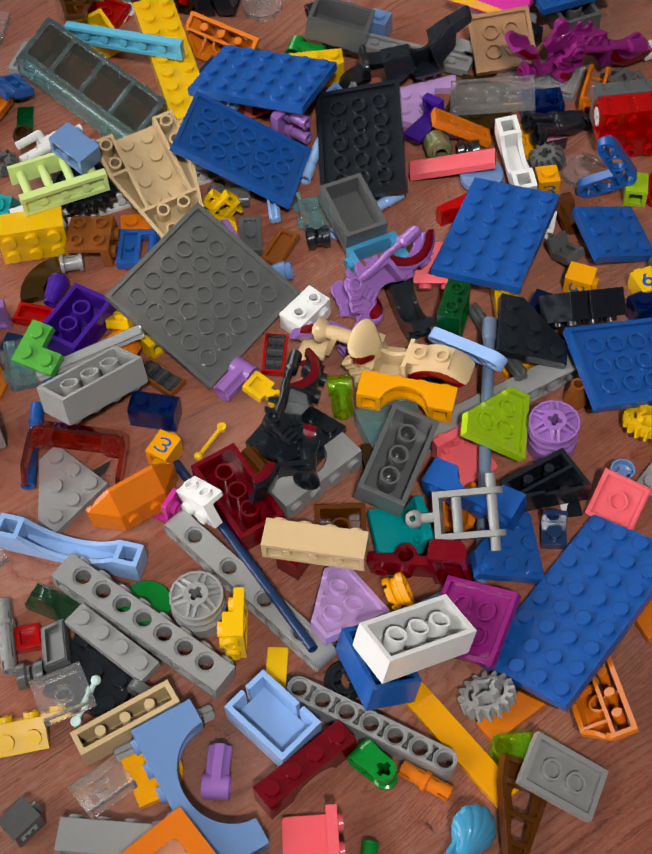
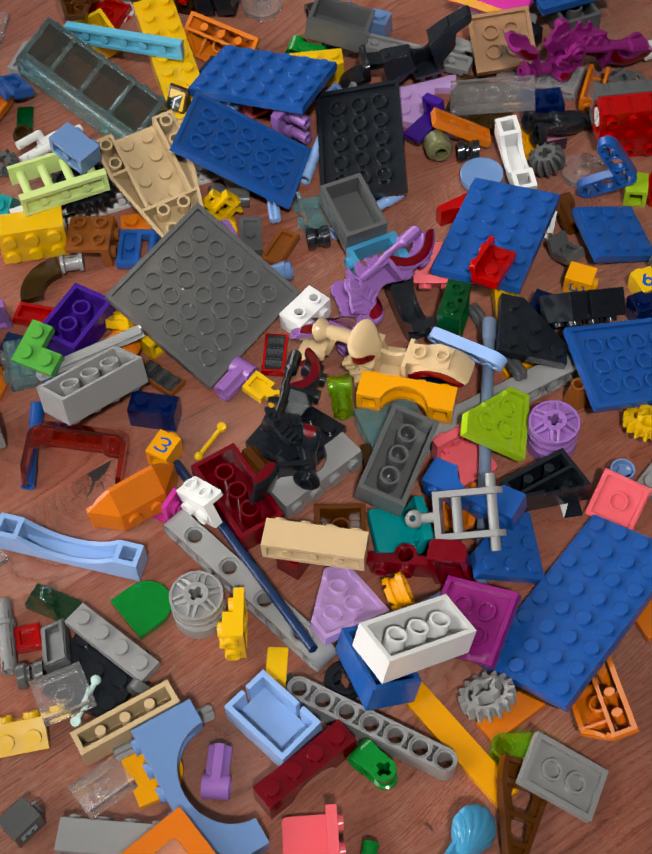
(55, 289): dark purple cone -> none
(65, 489): light grey plate -> none
(178, 98): none -> slope
(210, 681): light grey brick -> none
(342, 321): none -> clear pink sticker
(426, 781): orange pin -> none
(453, 164): coral tile -> none
(491, 264): none -> red bracket
(548, 178): light orange brick -> none
(553, 529): dark blue bracket -> none

